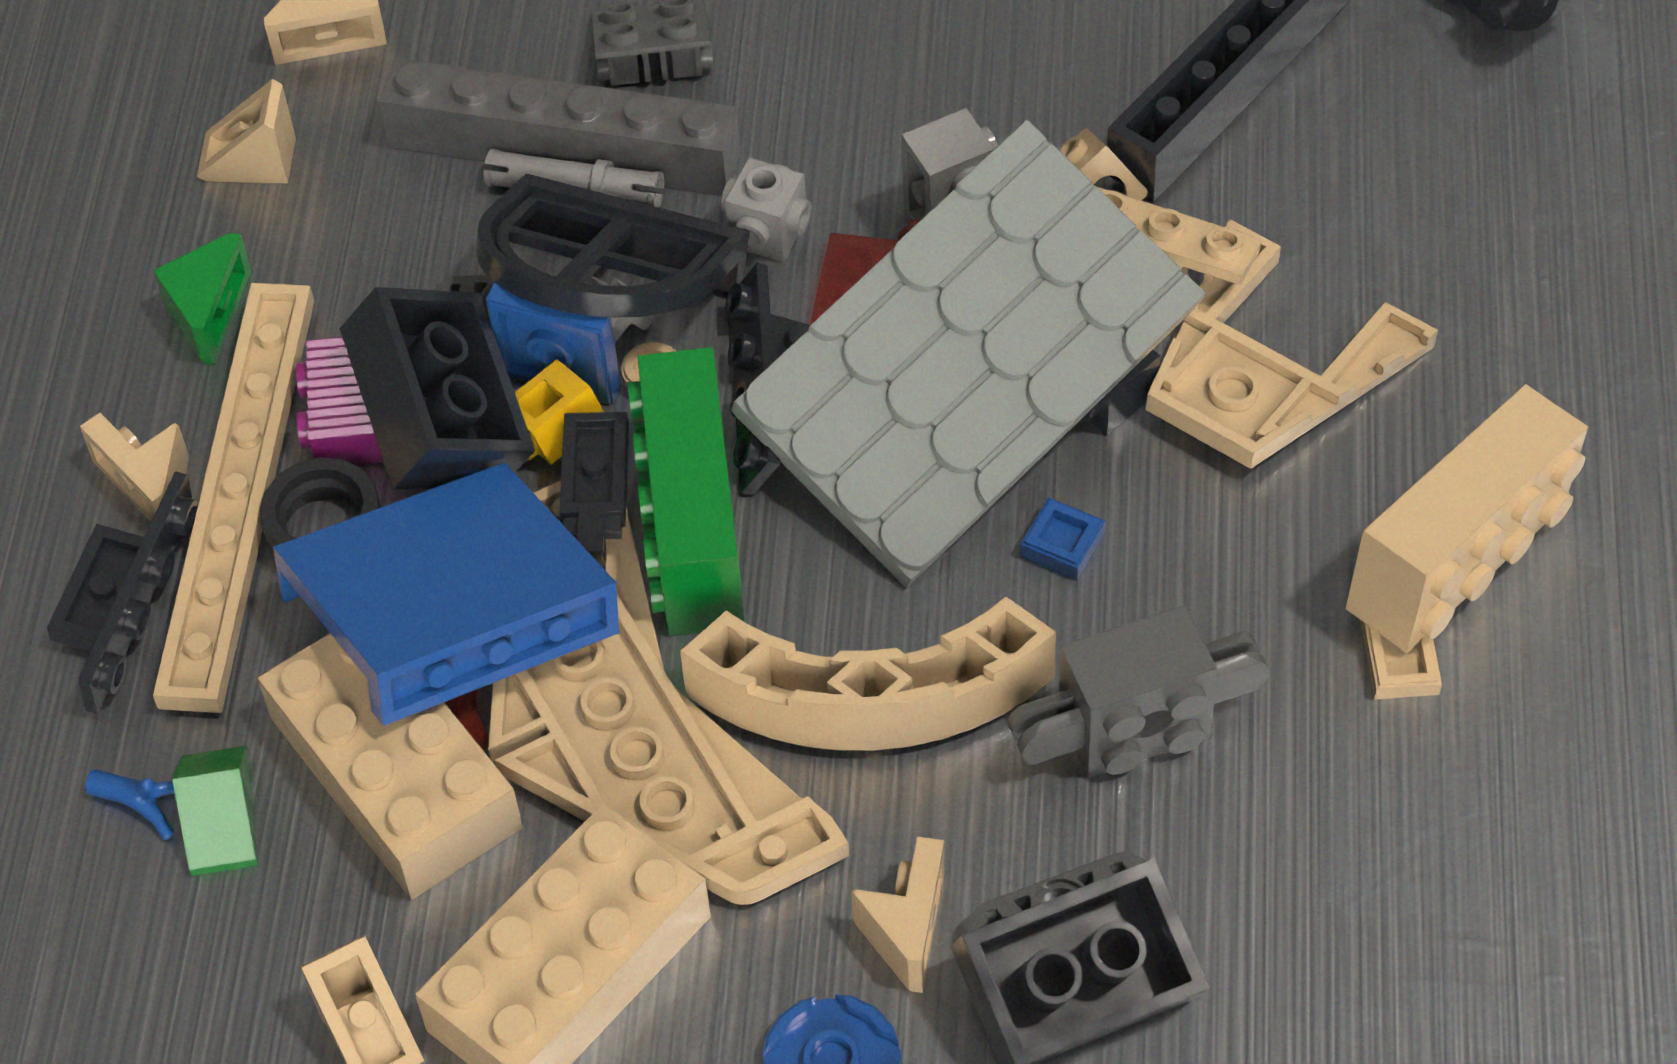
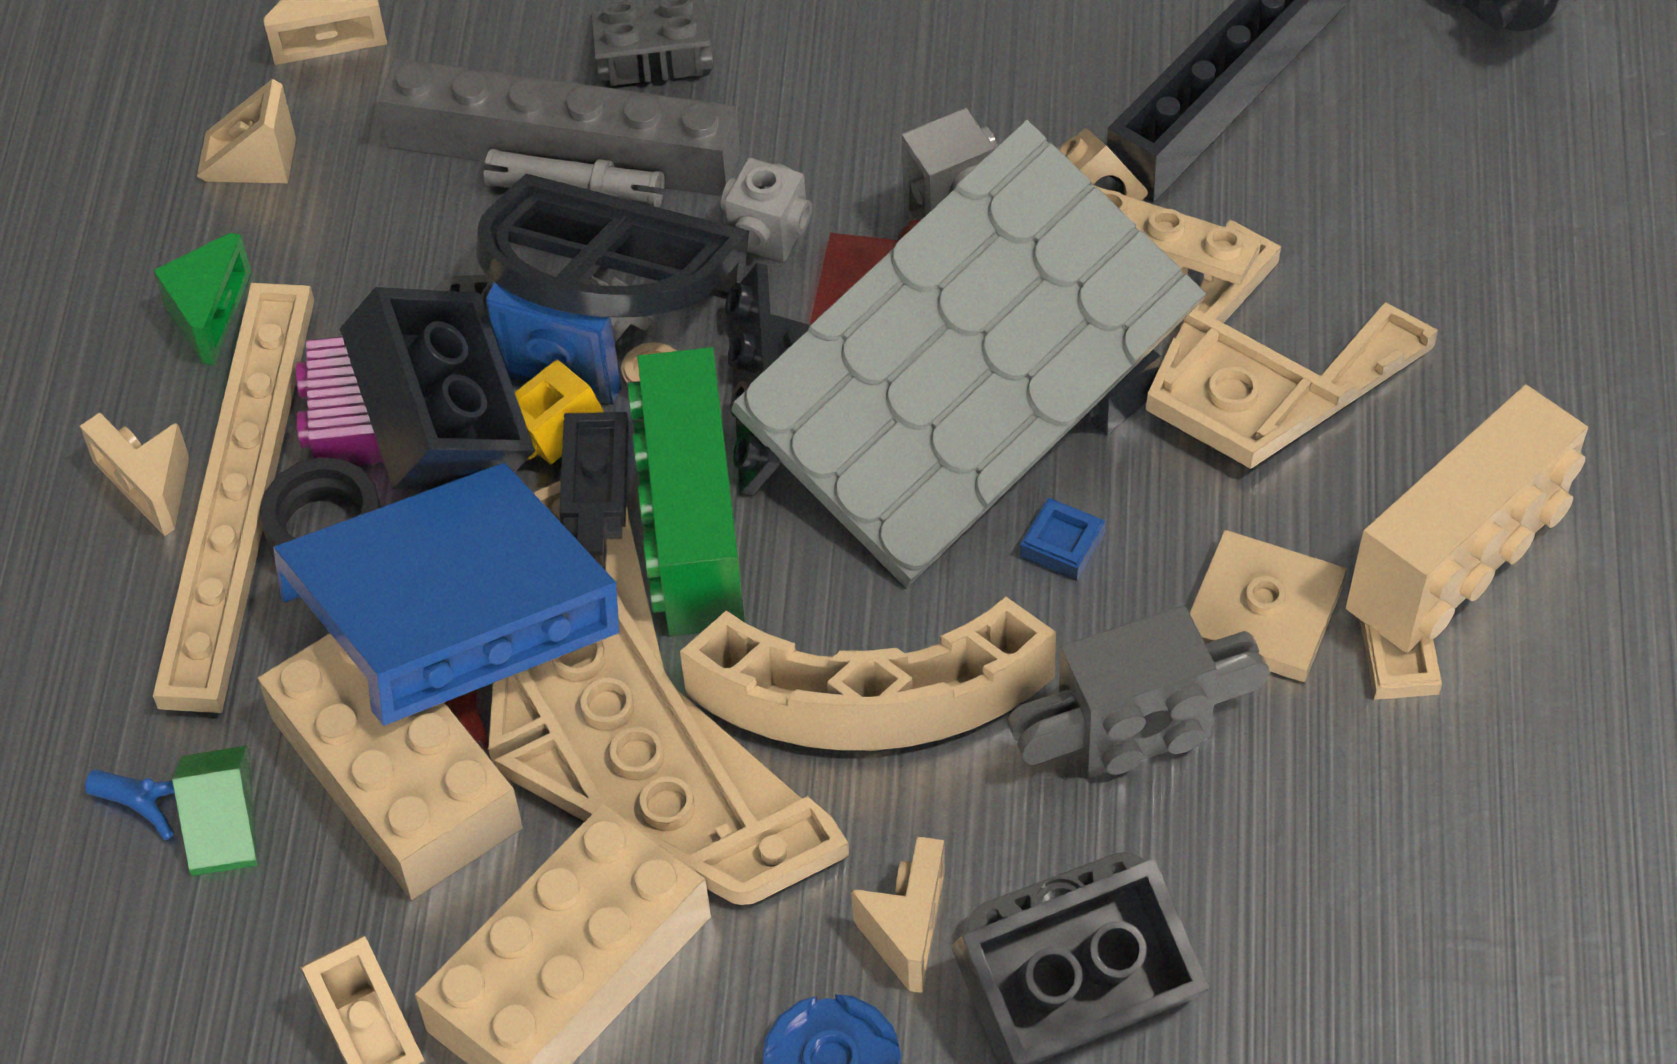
(113, 588): black bracket -> none
(1273, 596): none -> tan plate

